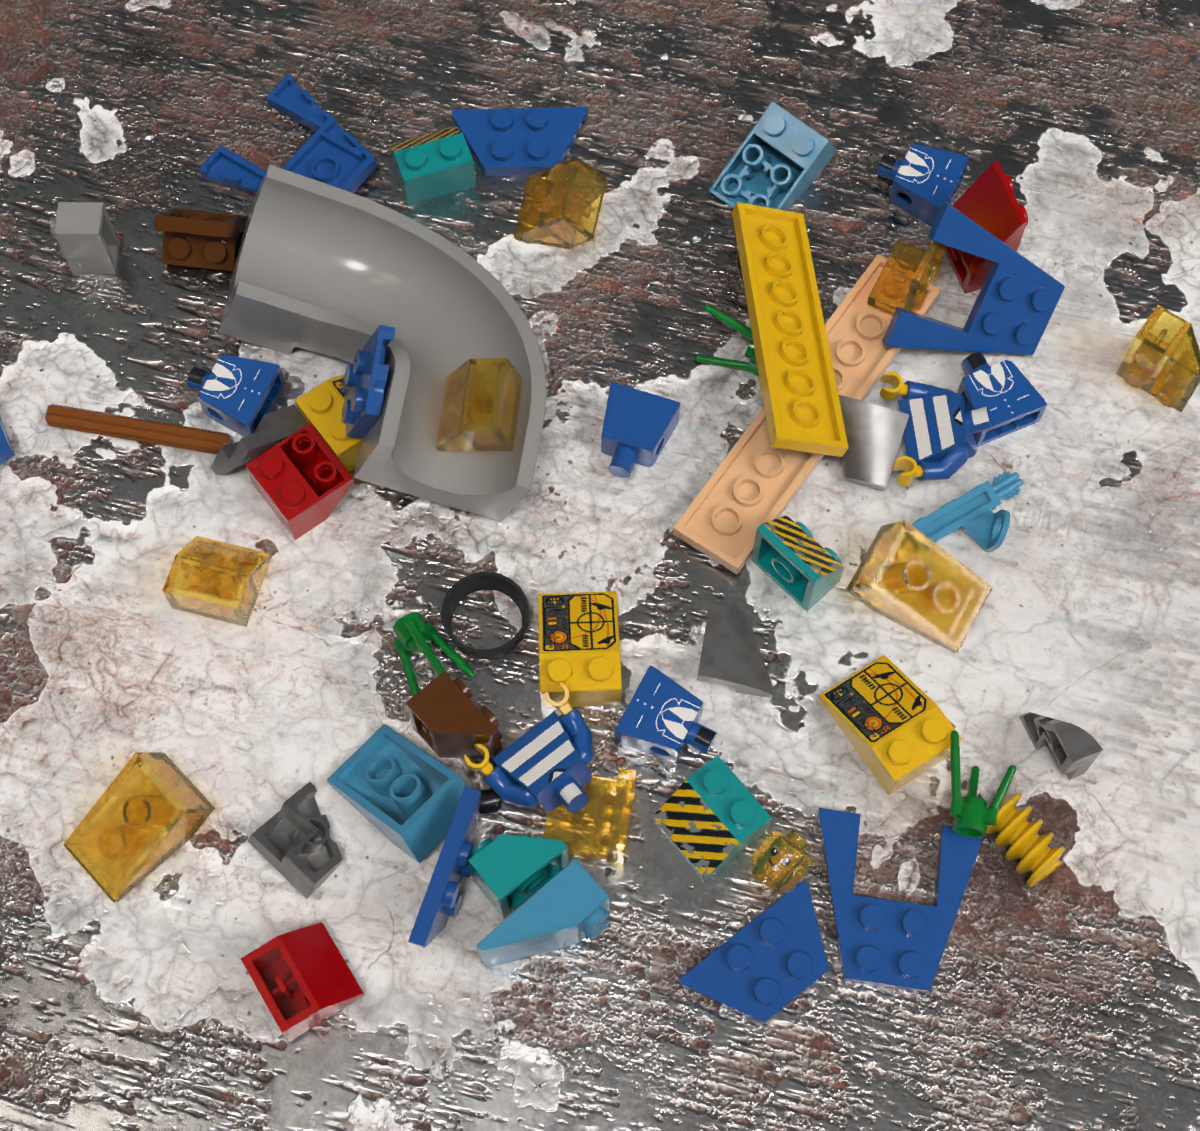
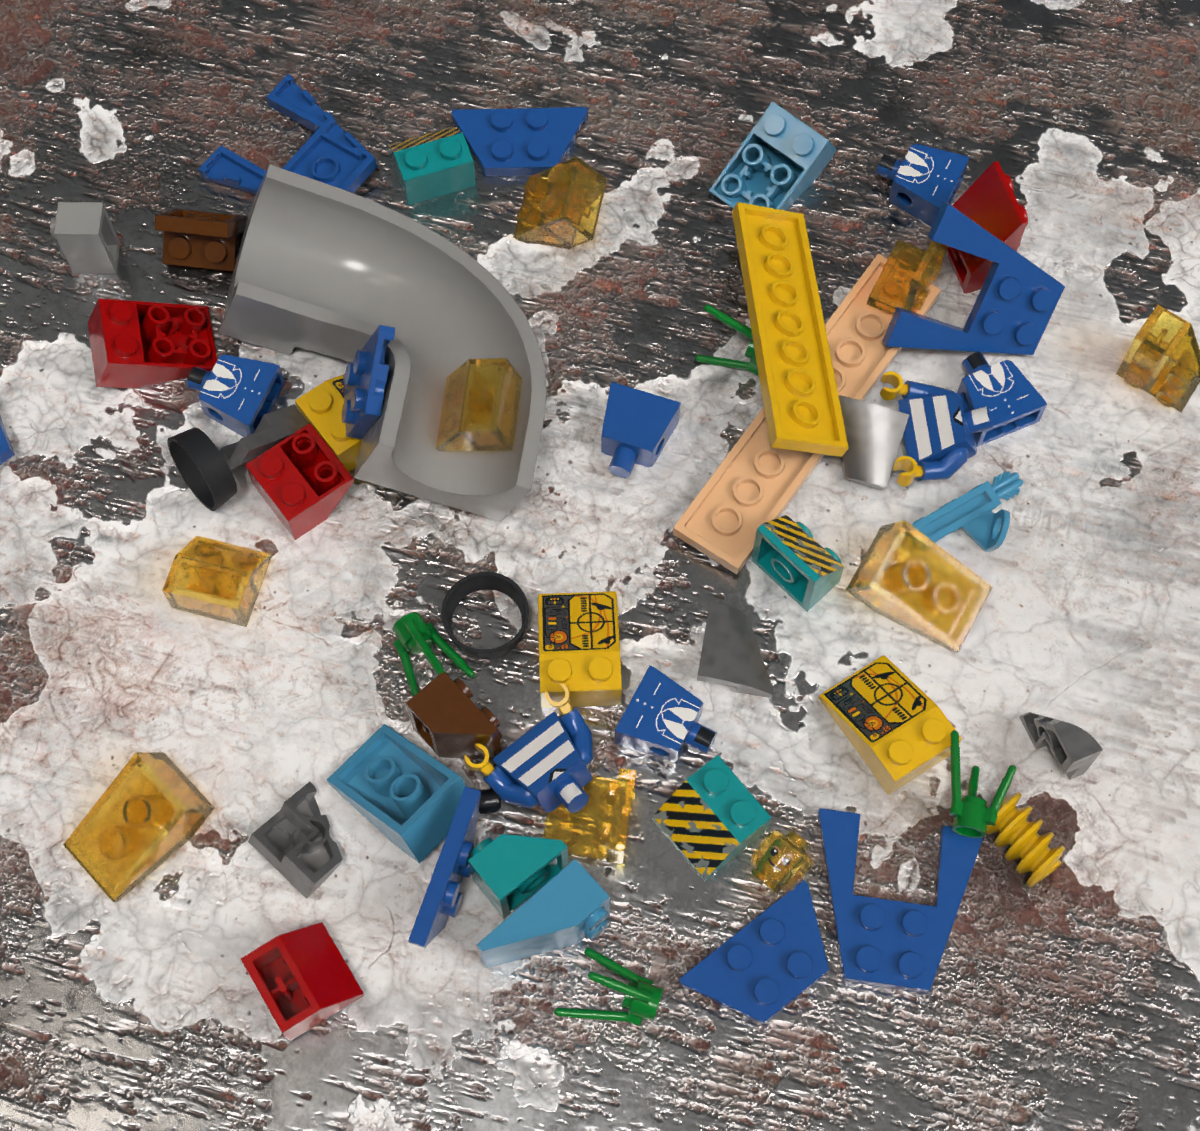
(136, 429): dark orange axle -> none
(148, 342): none -> red slope
(202, 467): none -> black tyre
(640, 995): none -> green plant

